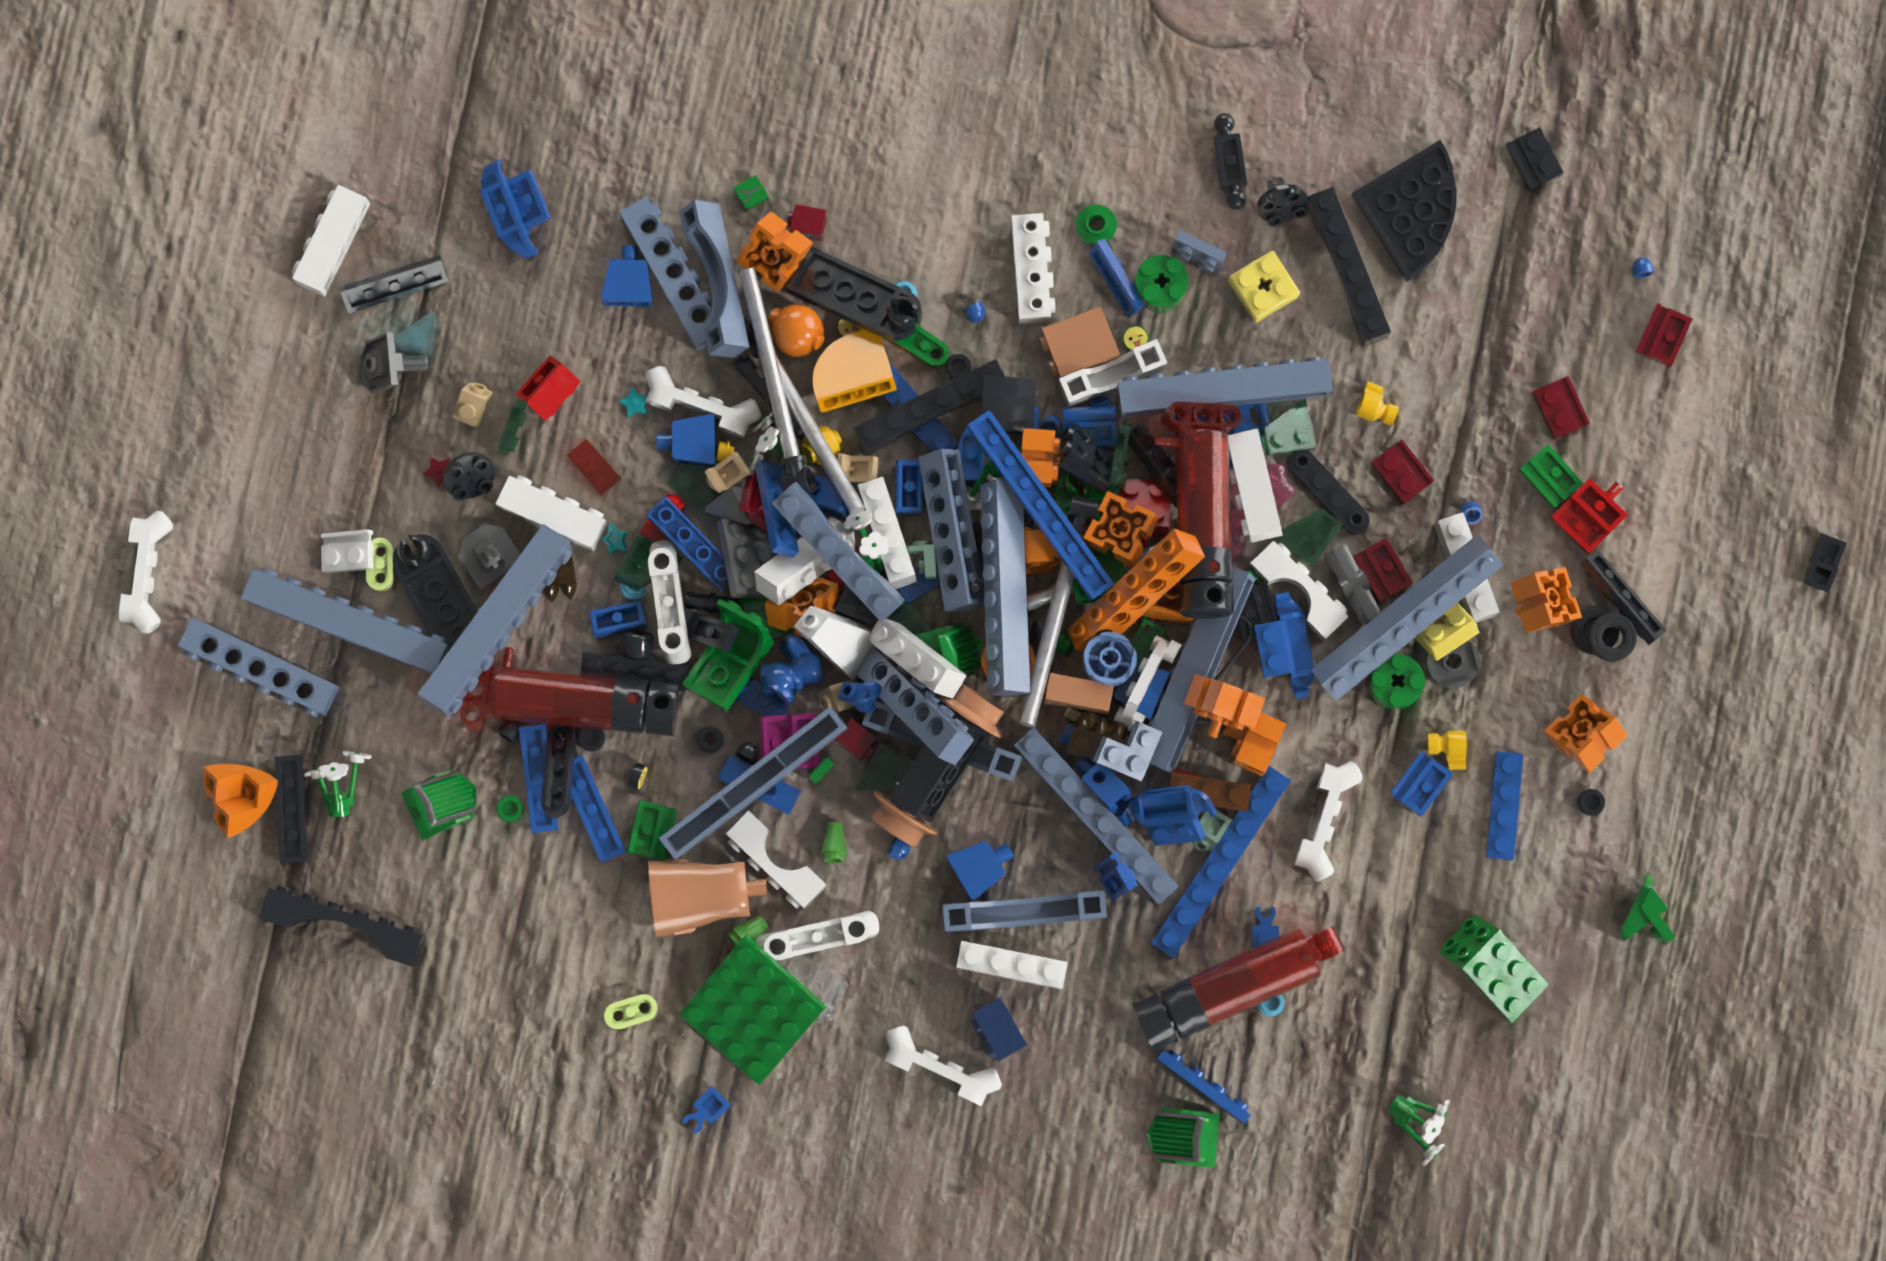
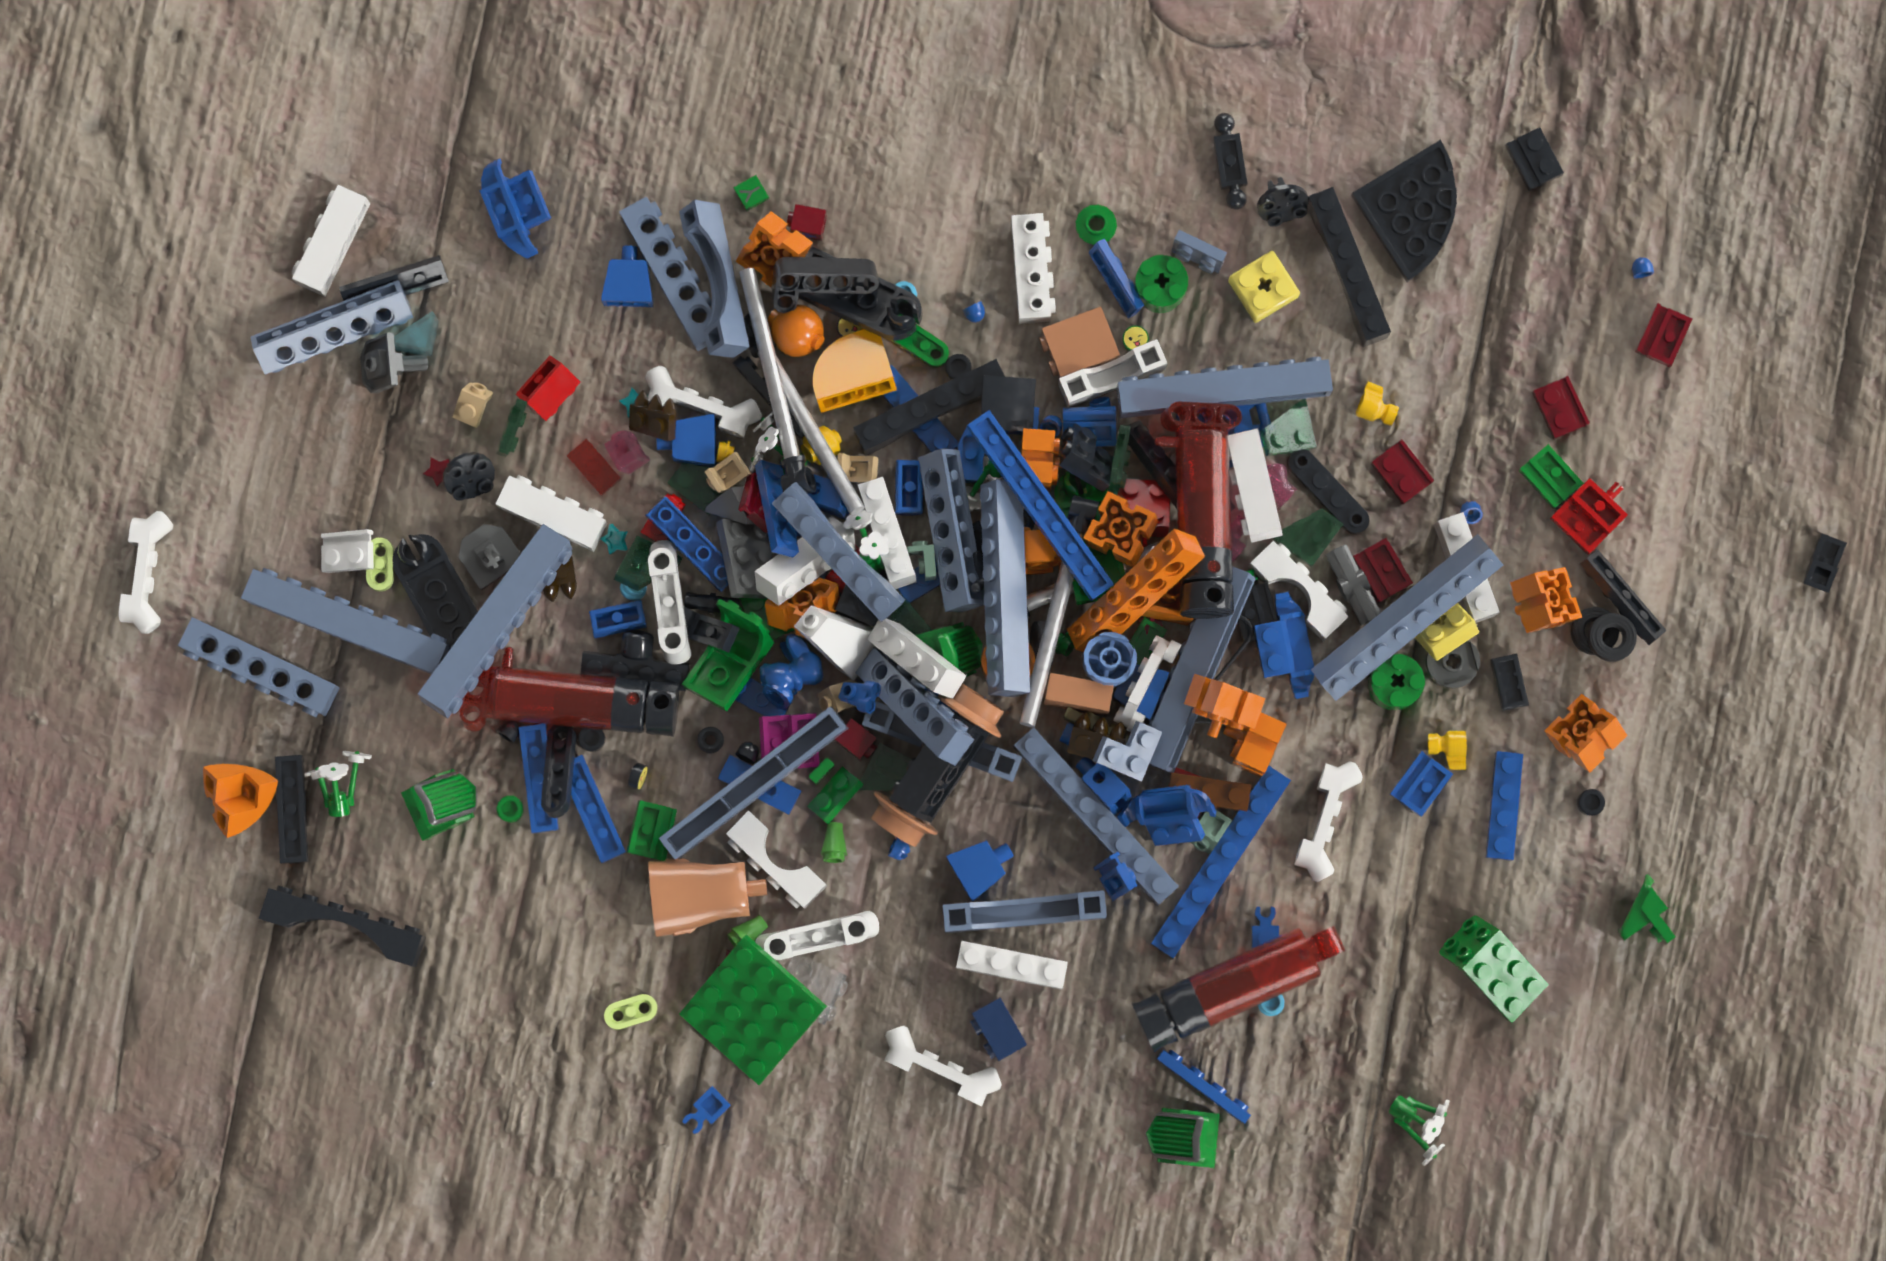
(338, 315): none -> sand blue brick
(626, 461): none -> clear pink brick
(652, 418): none -> dark brown plate
(820, 276): none -> black beam
(835, 795): none -> green plate
(1509, 682): none -> black plate

